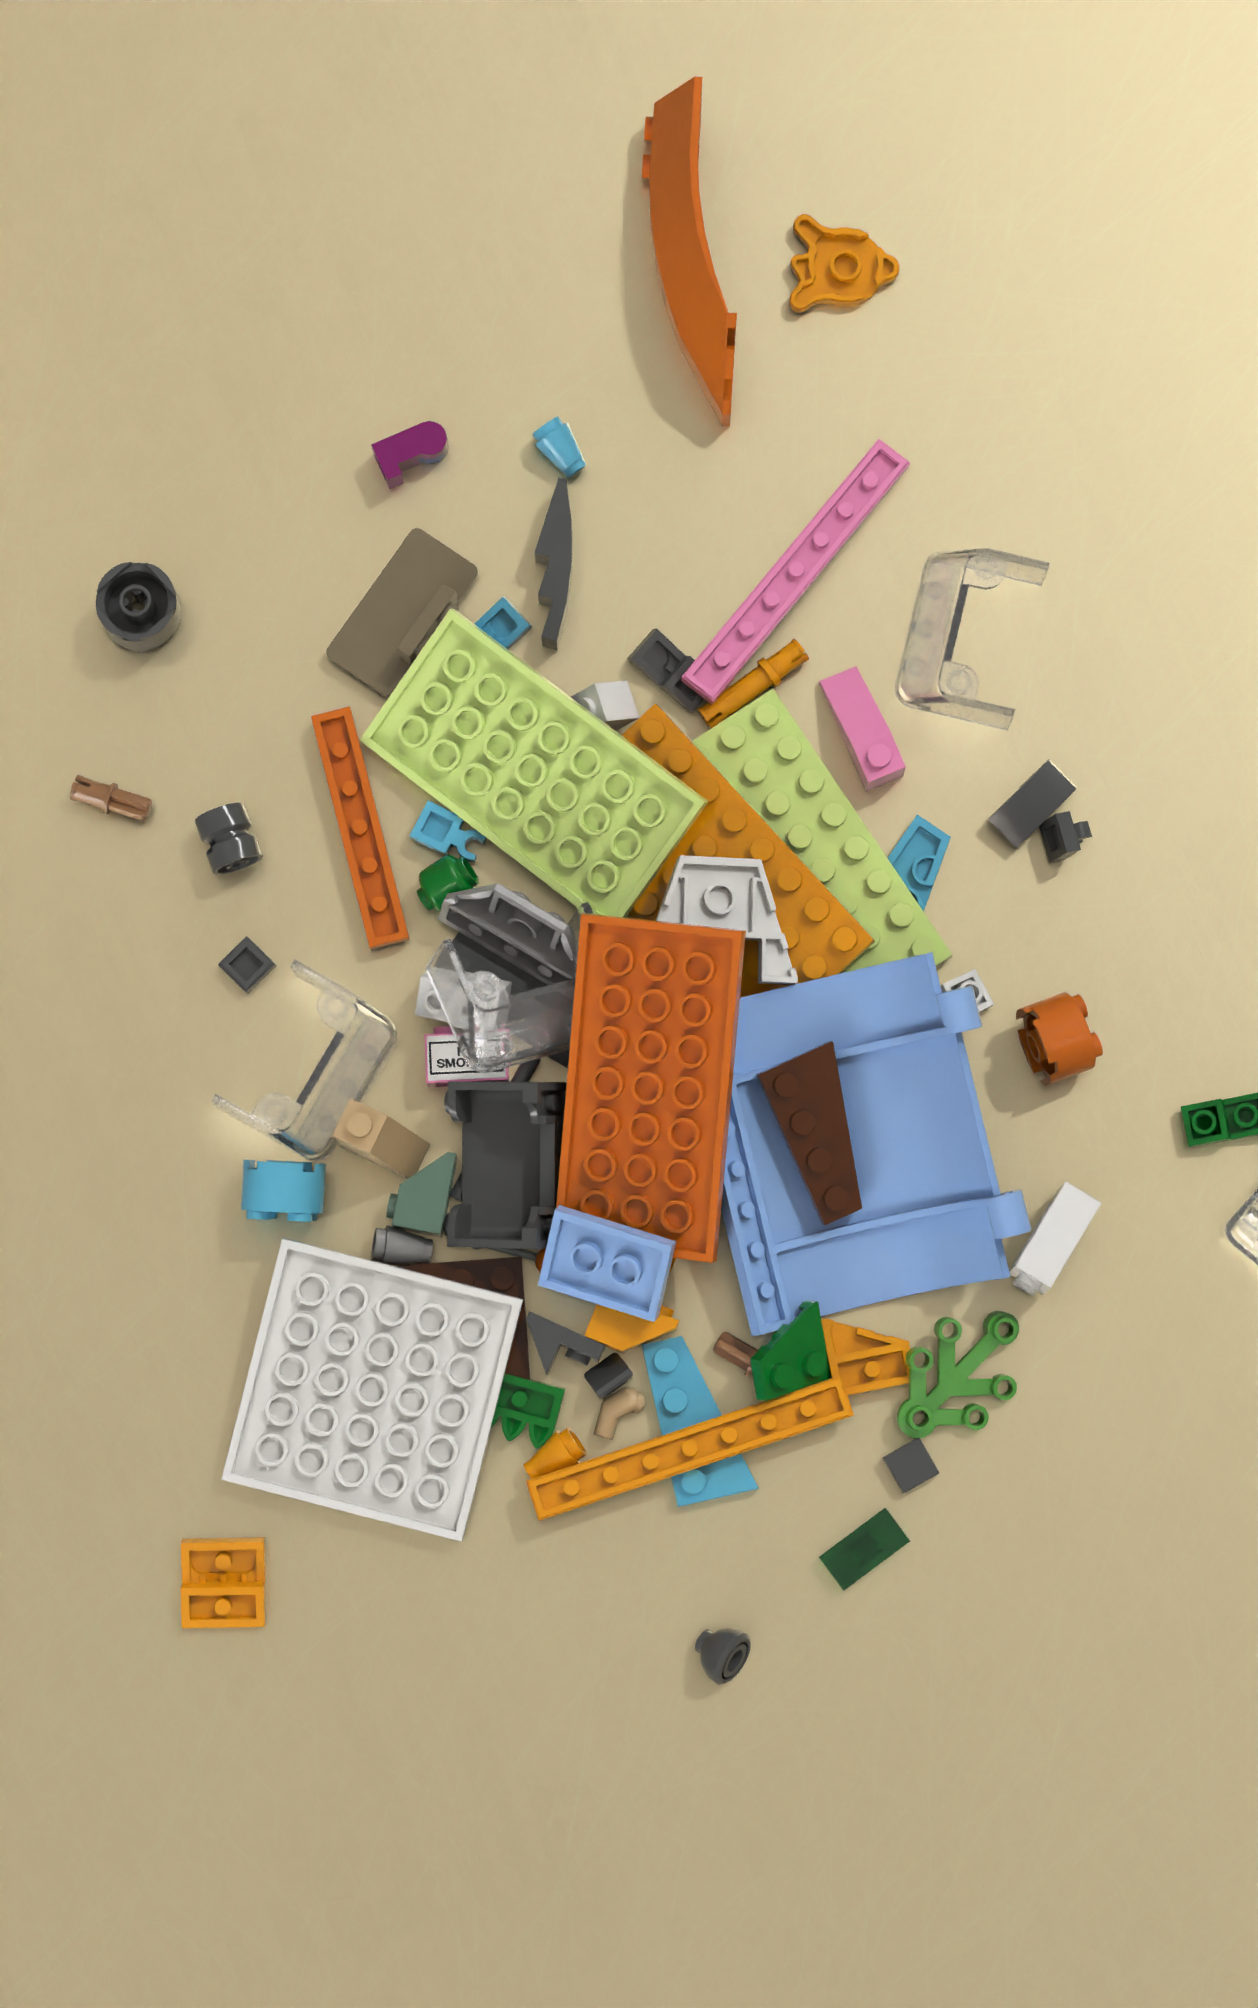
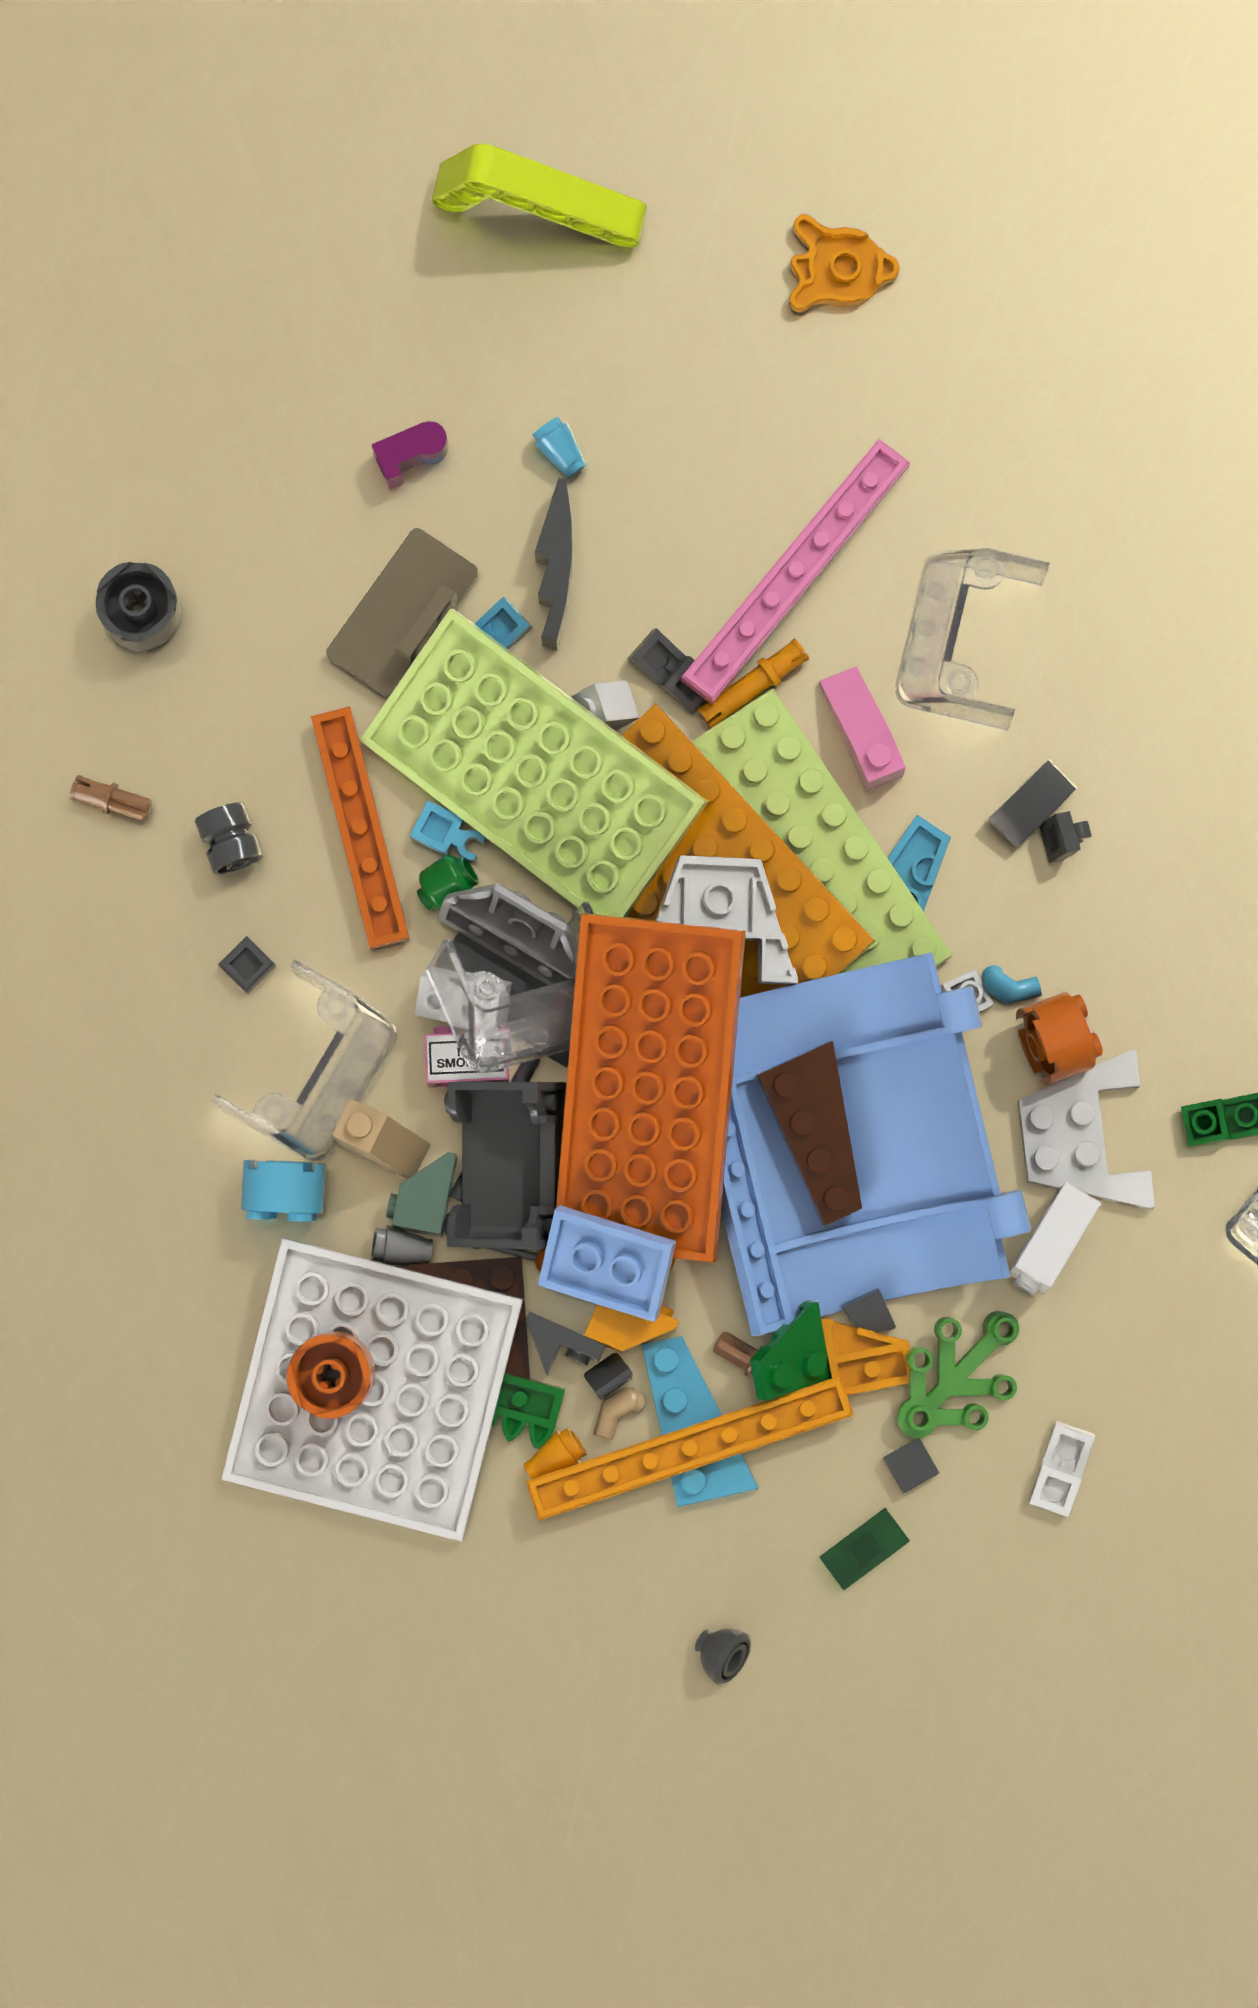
(223, 1582): light orange slope -> none
(320, 1395): none -> orange brick
(538, 189): none -> neon yellow beam
(681, 247): orange slope -> none
(869, 1312): none -> dark grey tile
(1007, 989): none -> medium azure arm
(1062, 1469): none -> white slope
(1066, 1135): none -> white wing

